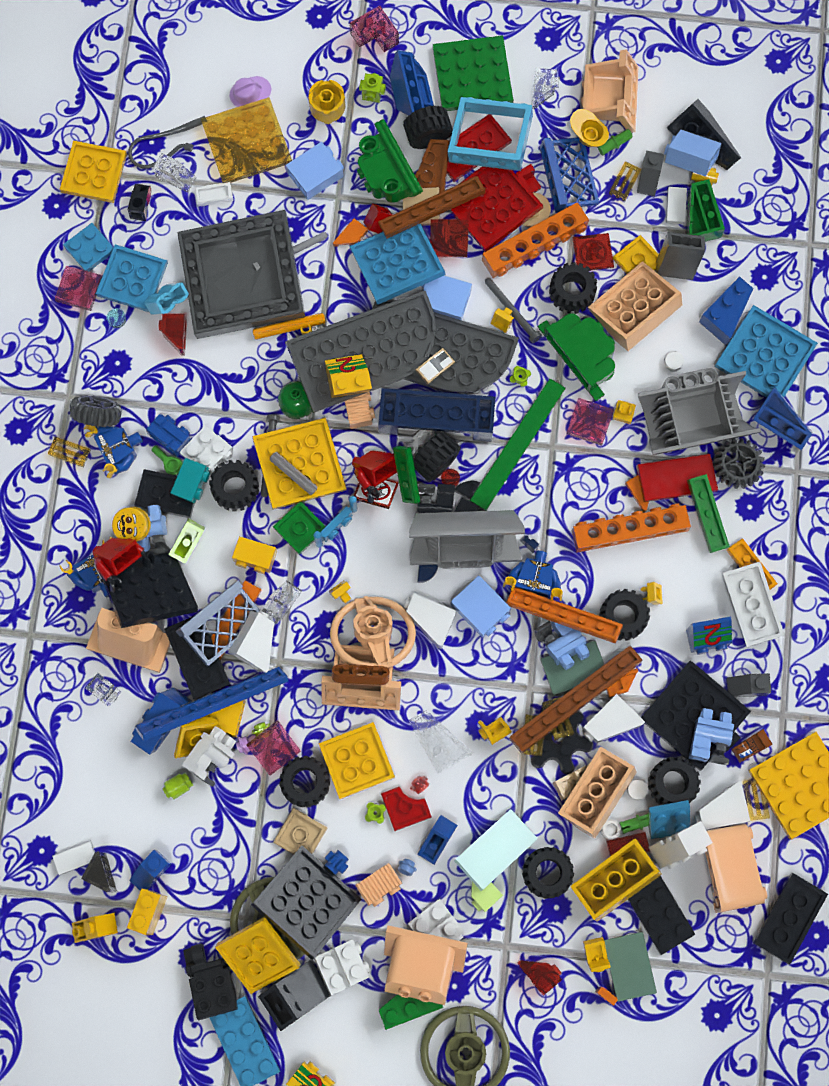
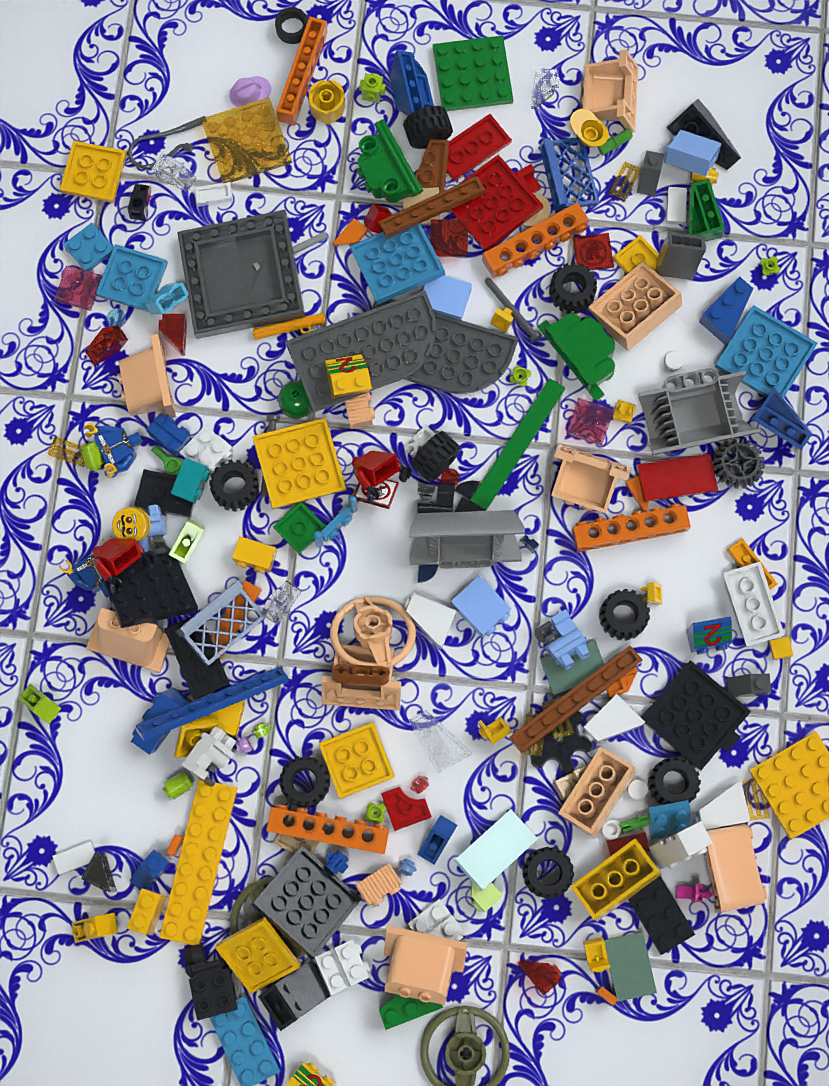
(39, 703): none -> lime slope
(92, 456): none -> lime brick
(95, 411): dark grey gear -> none
(103, 689): clear slope -> none
(106, 344): none -> clear red slope
(146, 381): none -> light nougat windscreen
(175, 845): none -> orange tile
(198, 863): none -> yellow plate
(255, 641): white slope -> none
(273, 748): clear pink plate -> none
(276, 825): none -> orange brick
(287, 13): none -> black tyre
(293, 473): light grey axle -> none
(302, 71): none -> orange brick
(315, 170): light blue brick -> none
(340, 591): yellow tile -> none
(375, 26): clear pink brick -> none
(406, 474): green tile -> none
(435, 366): slope -> none
(436, 412): dark blue plate -> none
(489, 158): medium azure window -> none
(536, 577): blue torso -> none
(564, 615): orange tile -> none
(587, 479): none -> light nougat windscreen
(694, 893): none -> dark pink piece
(708, 513): green plate -> none
(712, 731): light blue hips -> none
(752, 746): dark orange leg -> none
(766, 270): none -> lime plate
(780, 648): none -> yellow tile
(790, 918): black plate -> none

